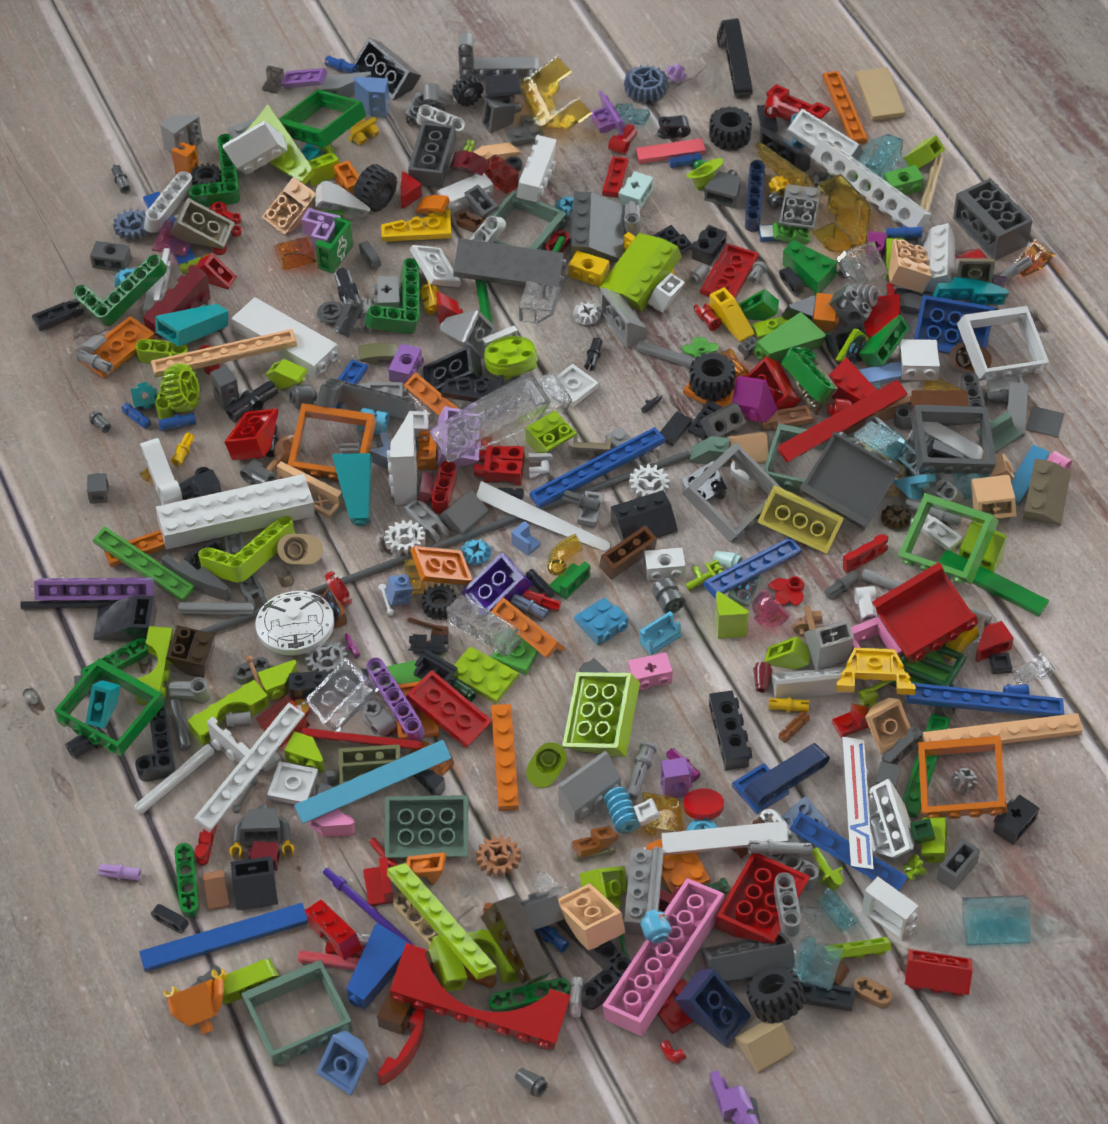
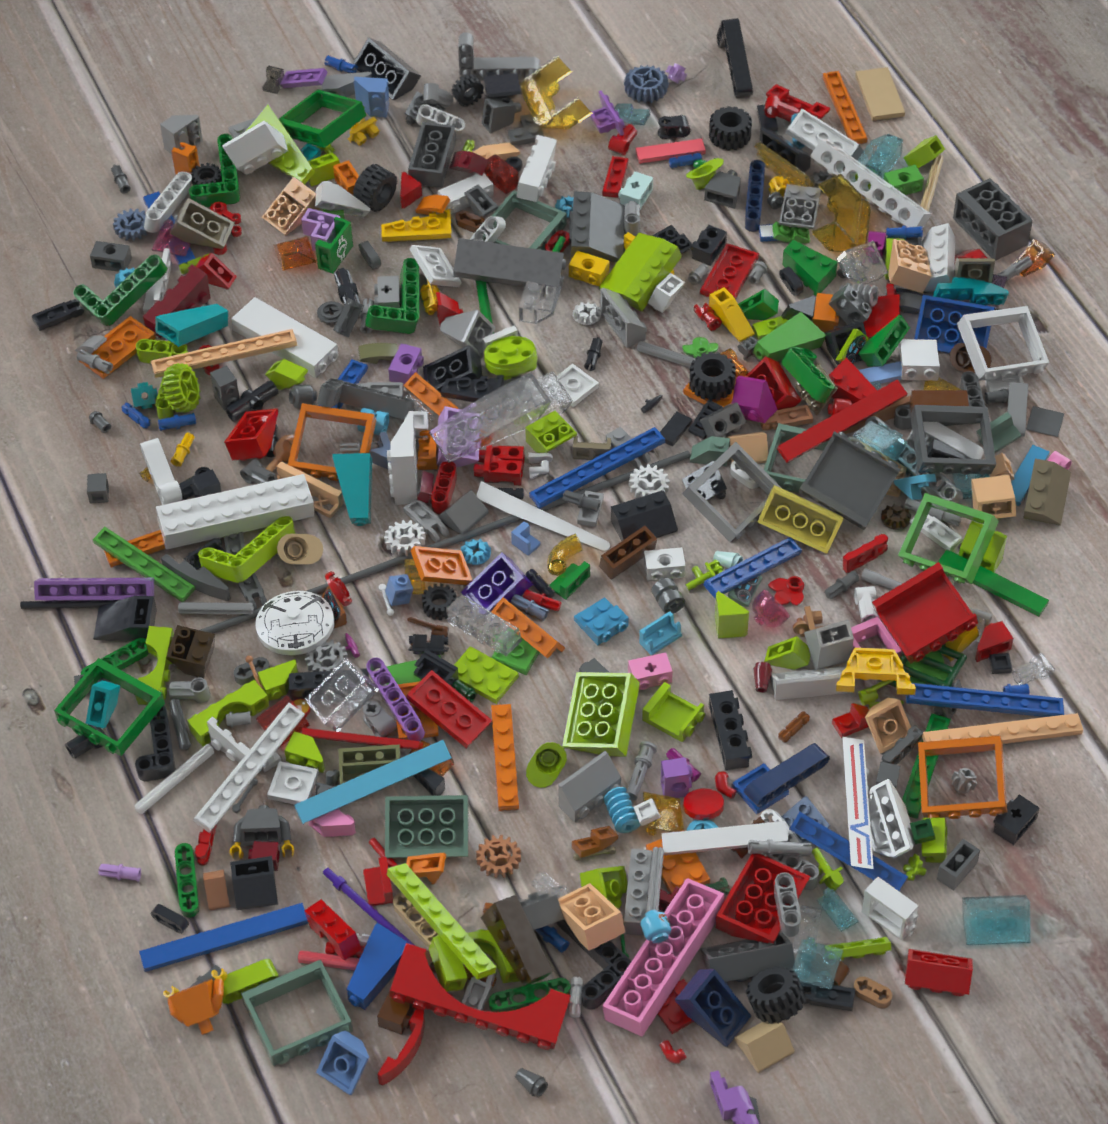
(478, 992): none -> light grey hinge
(672, 713): none -> lime panel
(722, 785): none -> red arm
(788, 704): yellow pin -> none

